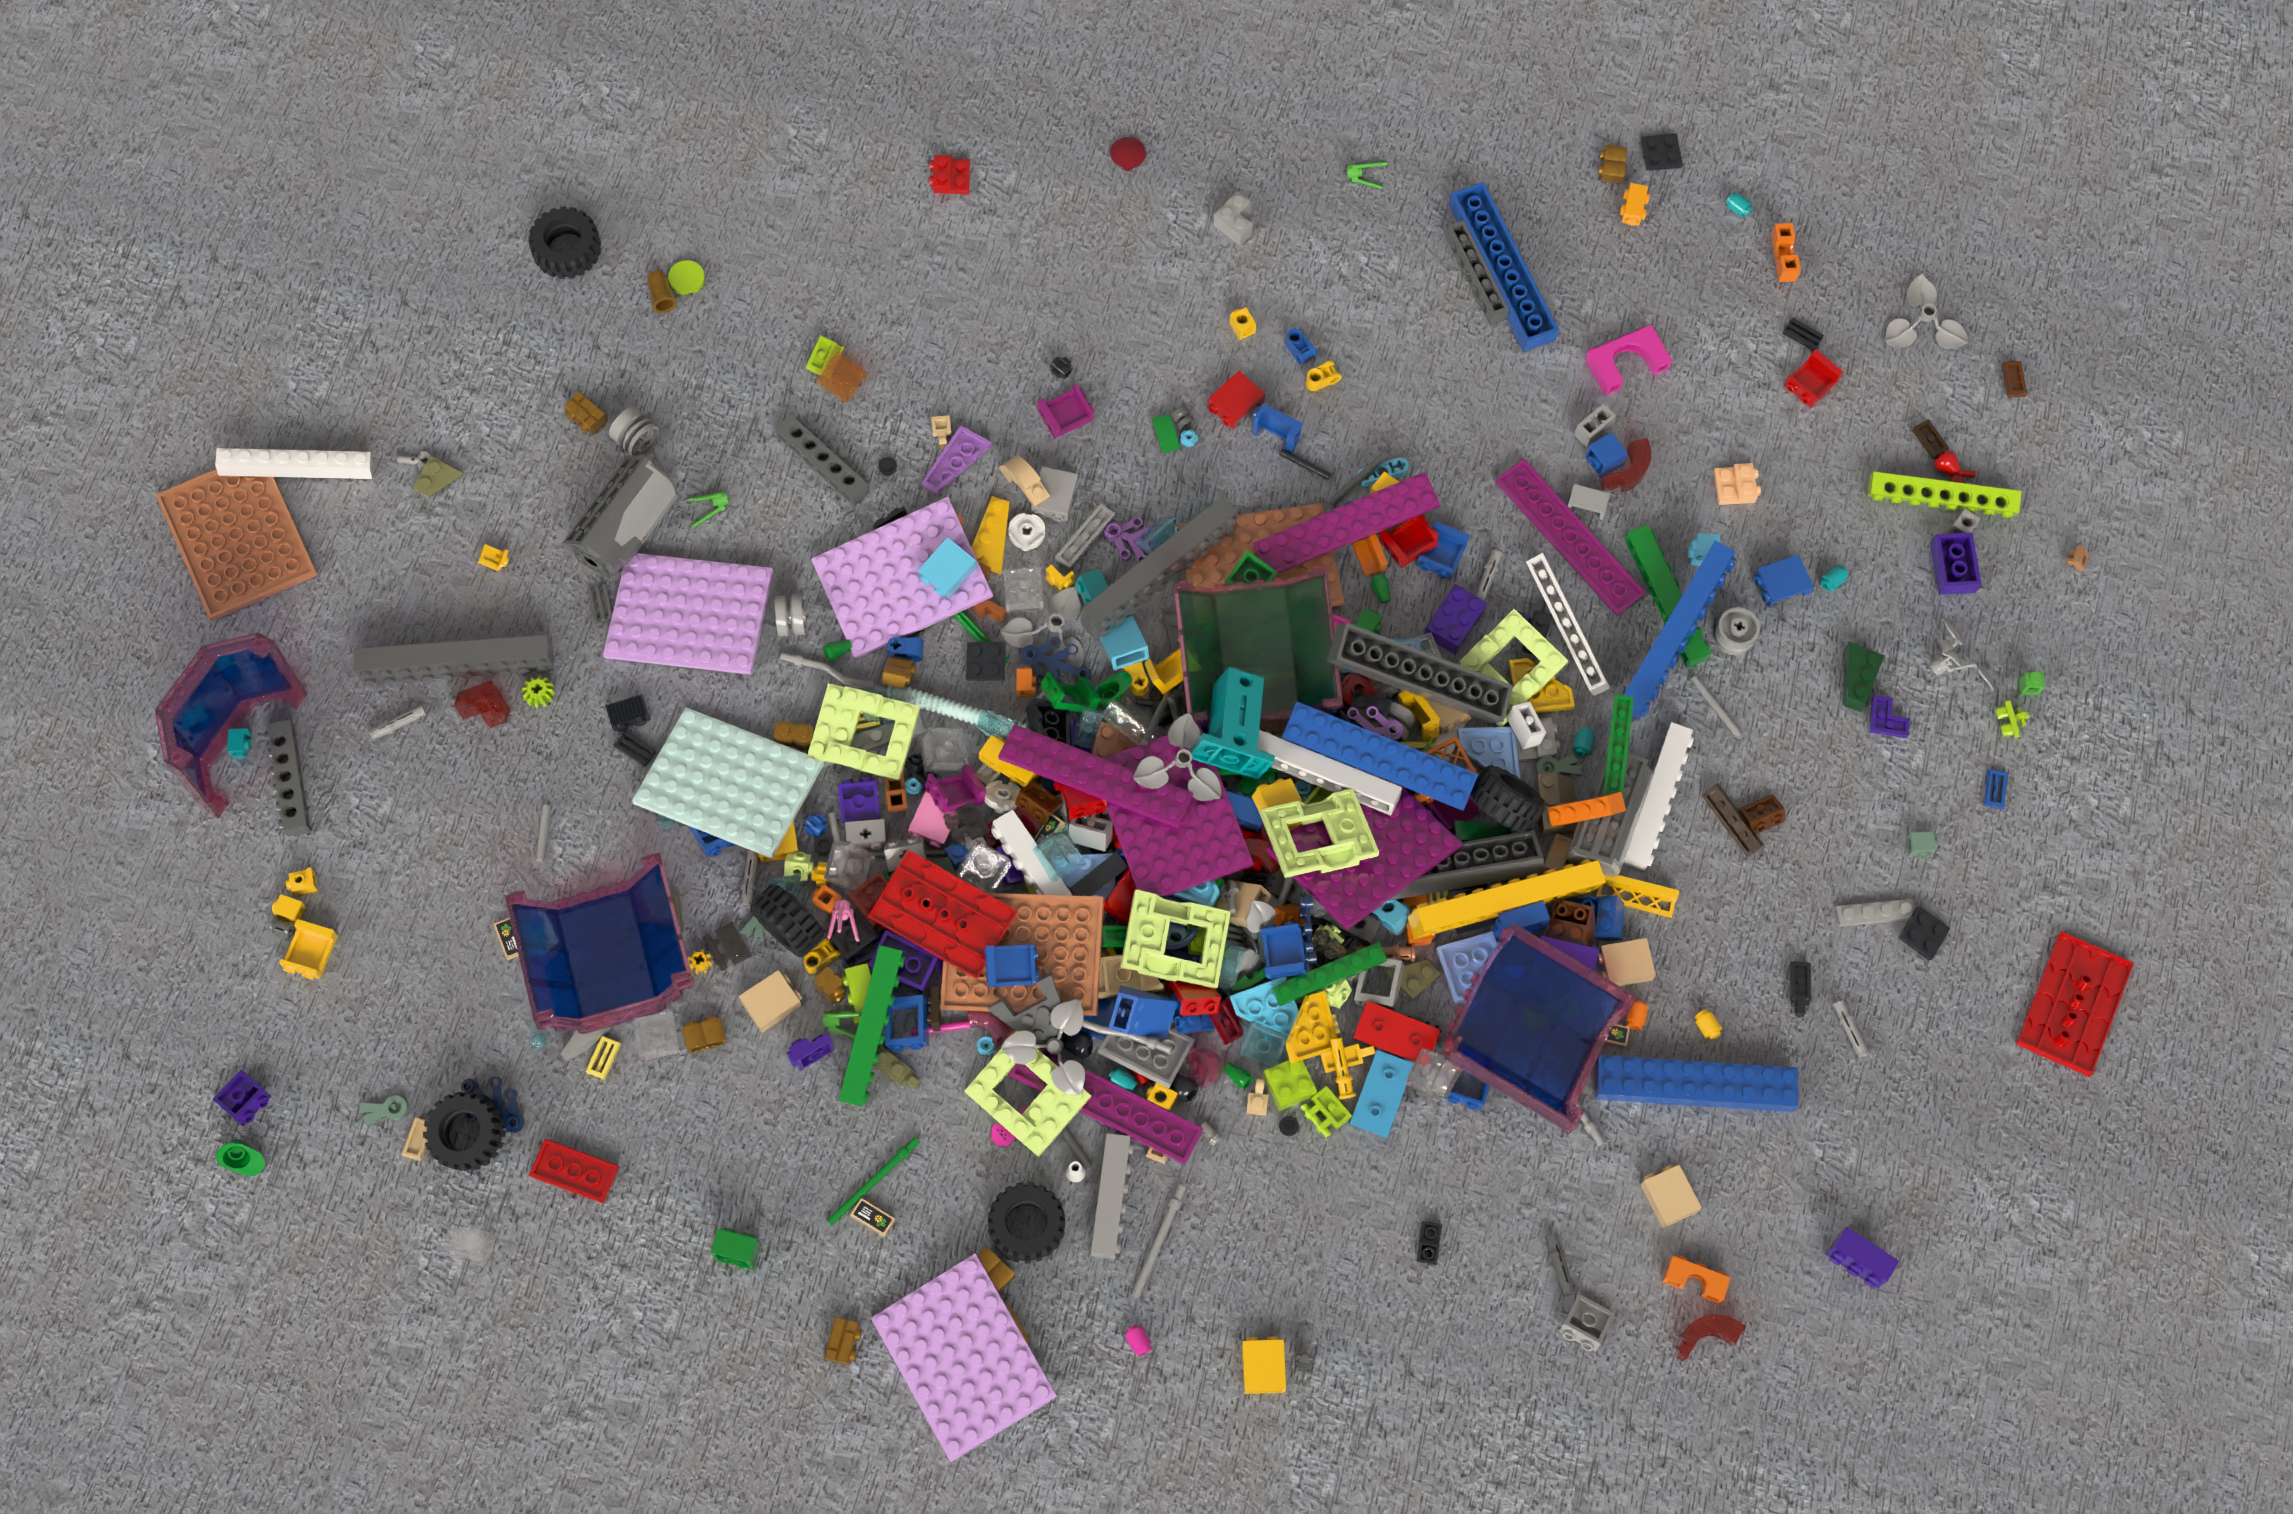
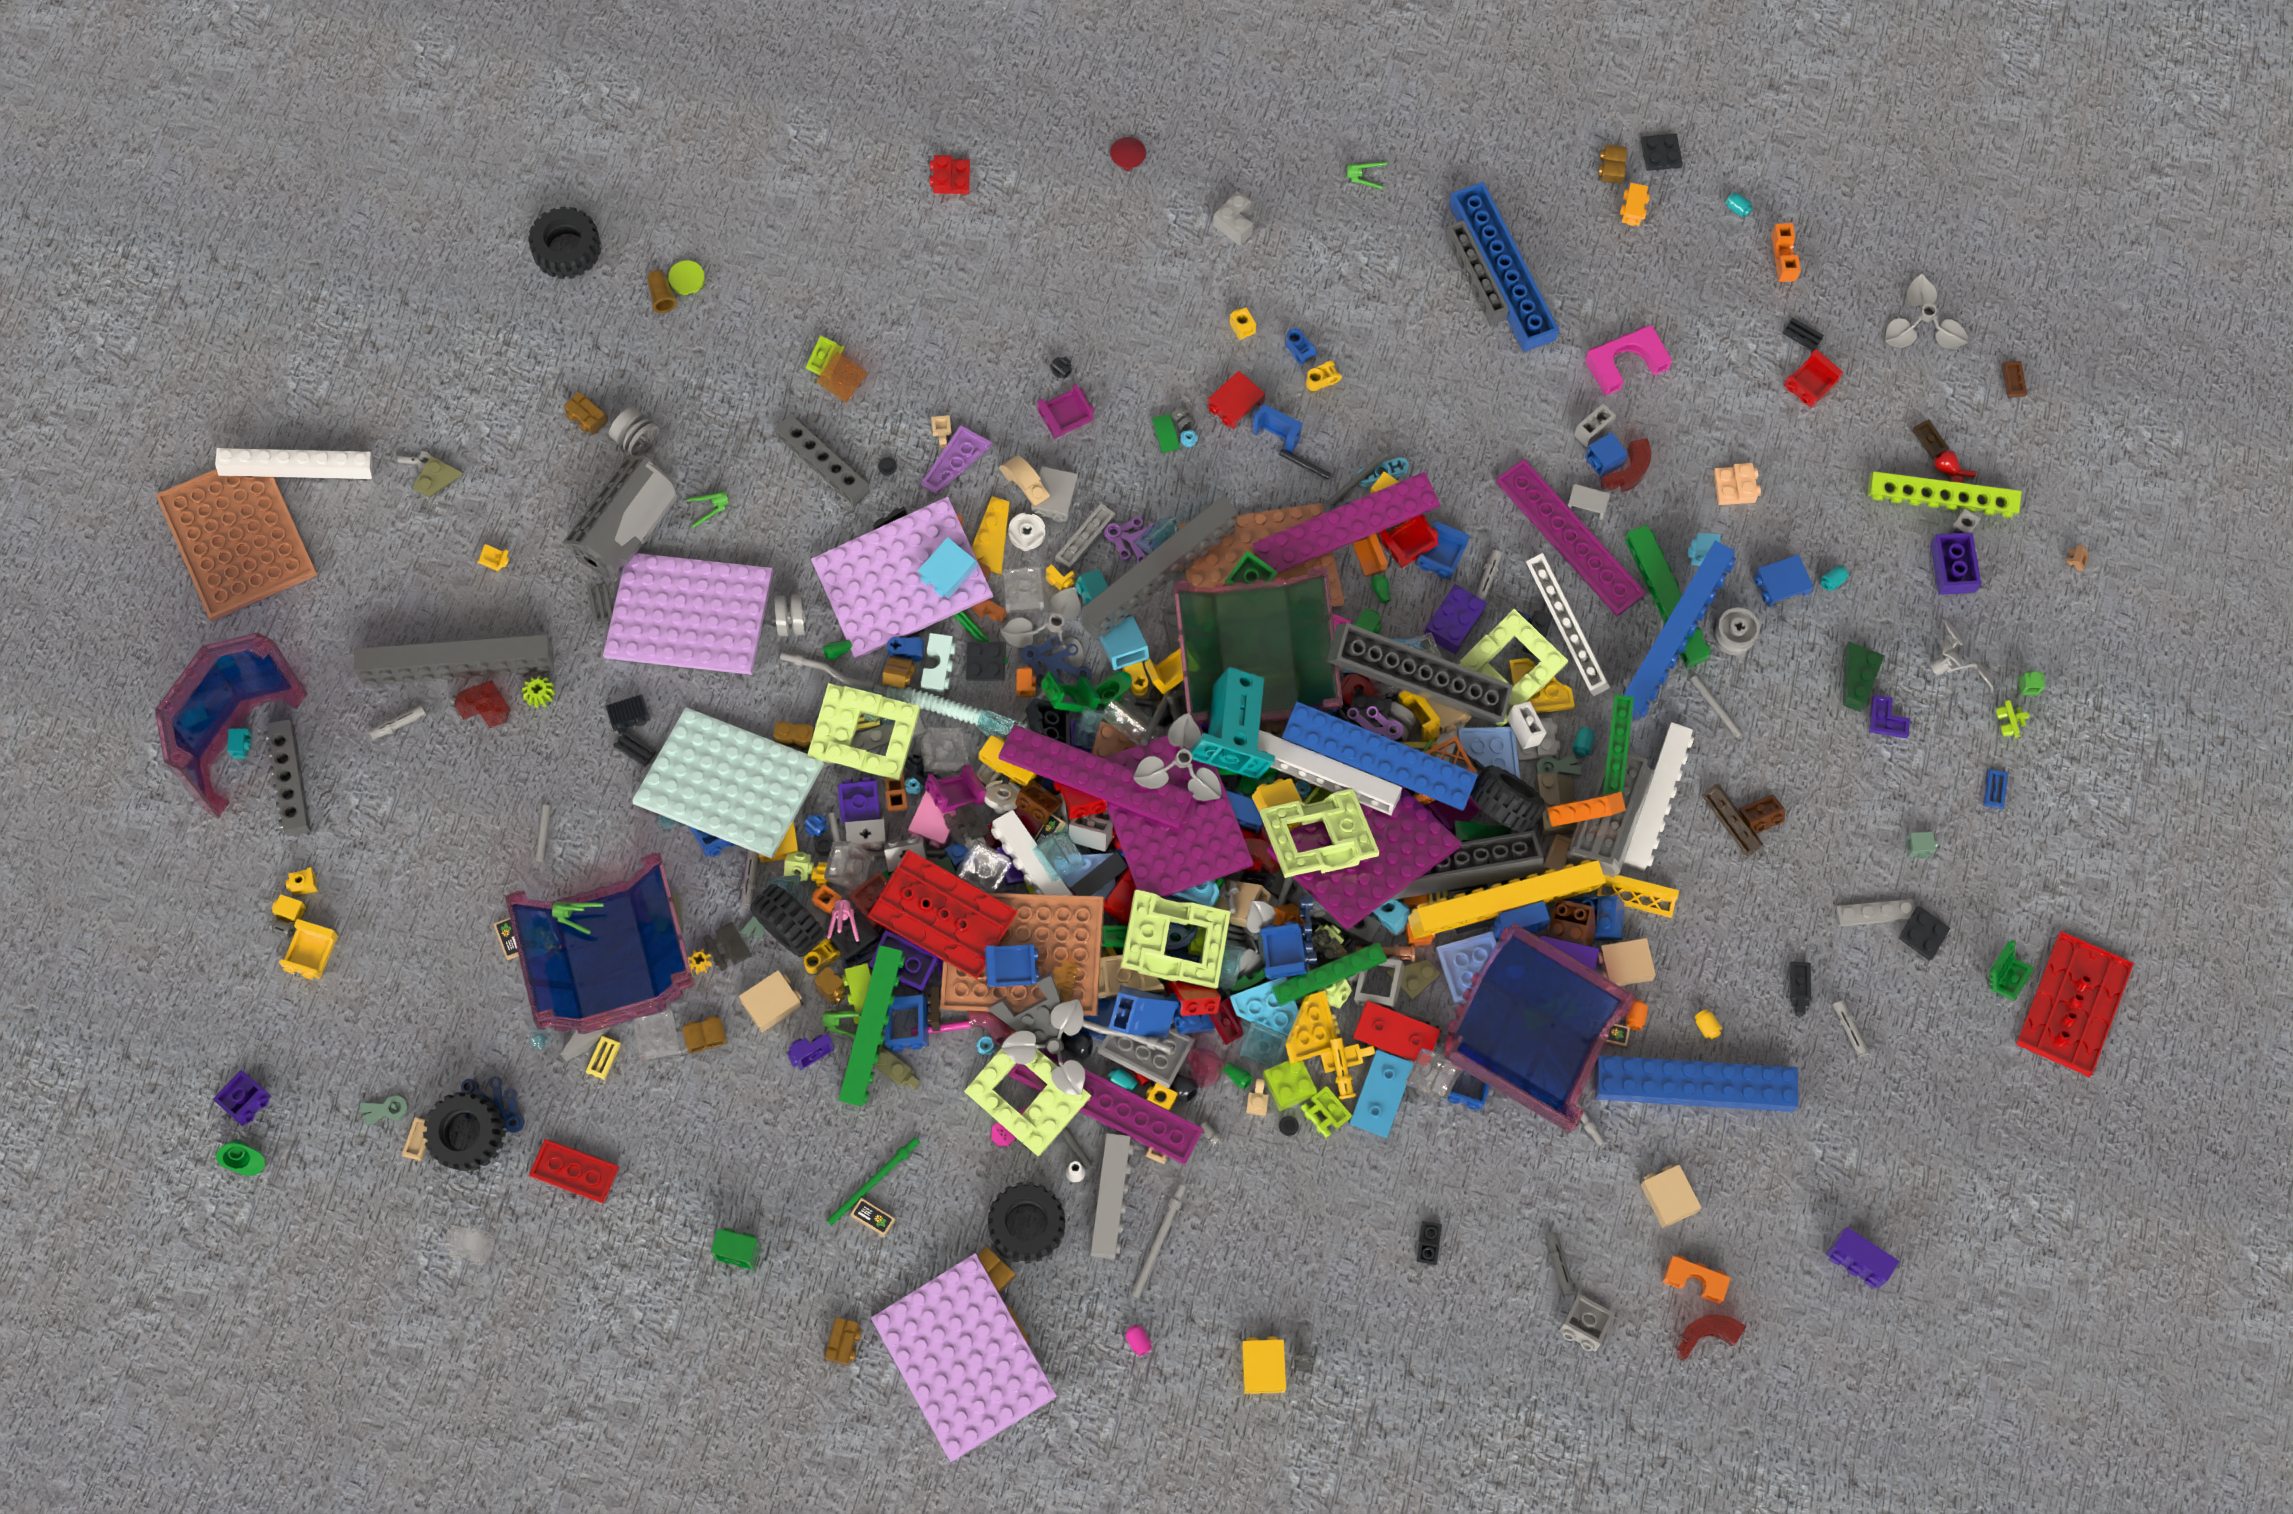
(564, 909): none -> bright green plant
(940, 648): none -> light aqua arch
(1061, 977): none -> clear yellow piece
(2008, 973): none -> green plate

